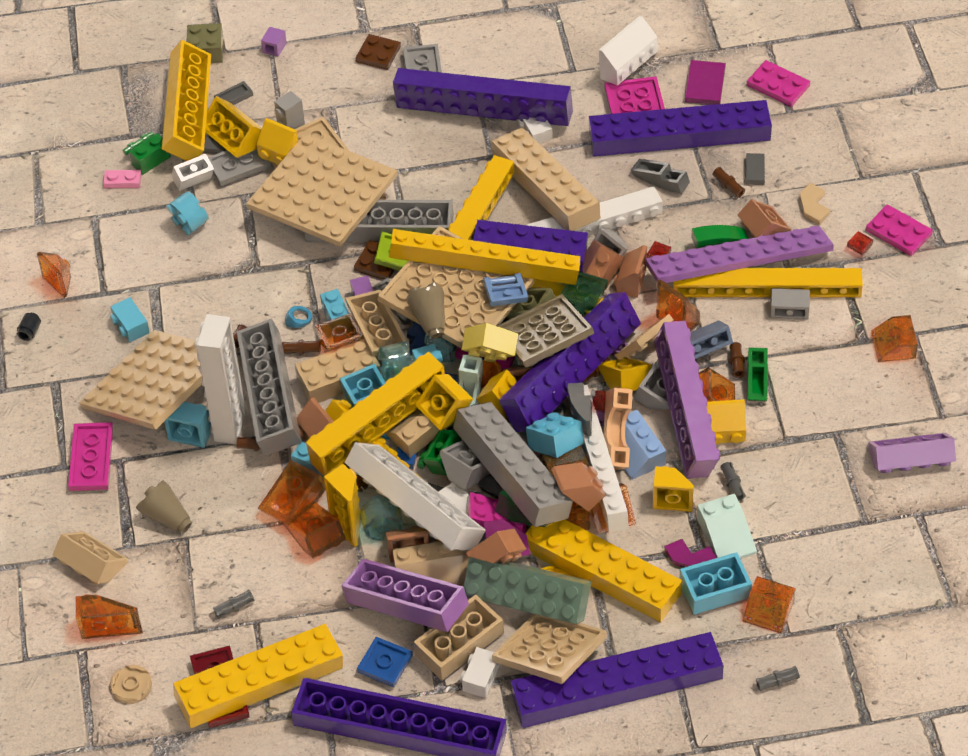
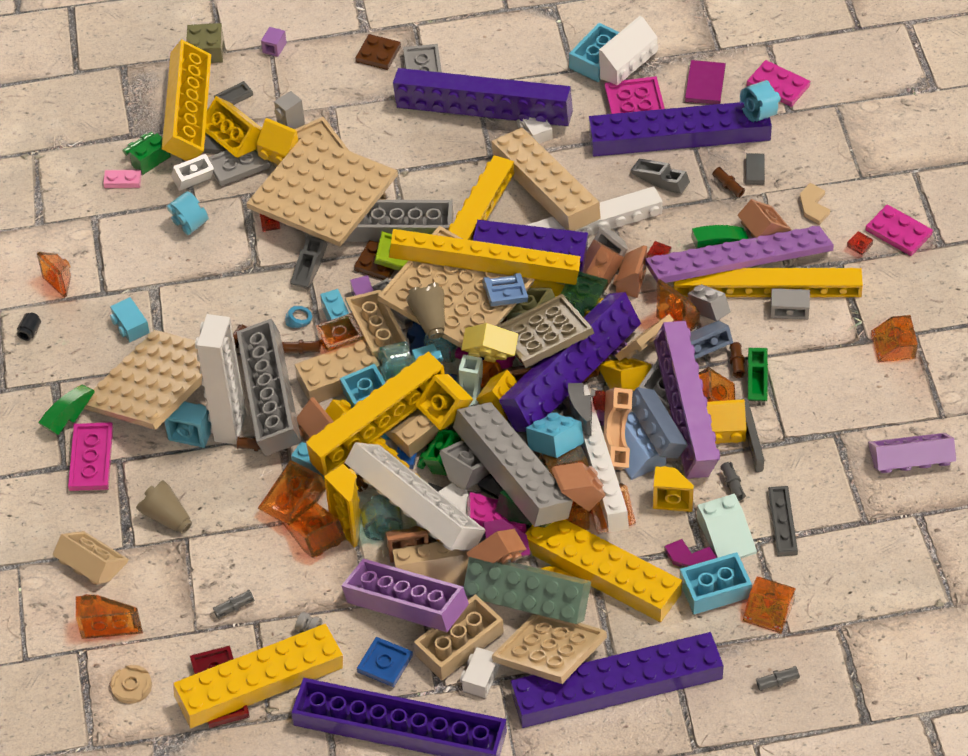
(66, 409): none -> green slope
(268, 223): none -> clear red plate
(306, 622): none -> light grey wheel
(309, 261): none -> dark grey slope
(585, 55): none -> medium azure brick
(657, 423): none -> sand blue brick
(709, 302): none -> light grey brick
(753, 439): none -> dark grey tile
(759, 101): none -> medium azure brick
(782, 521): none -> dark grey tile

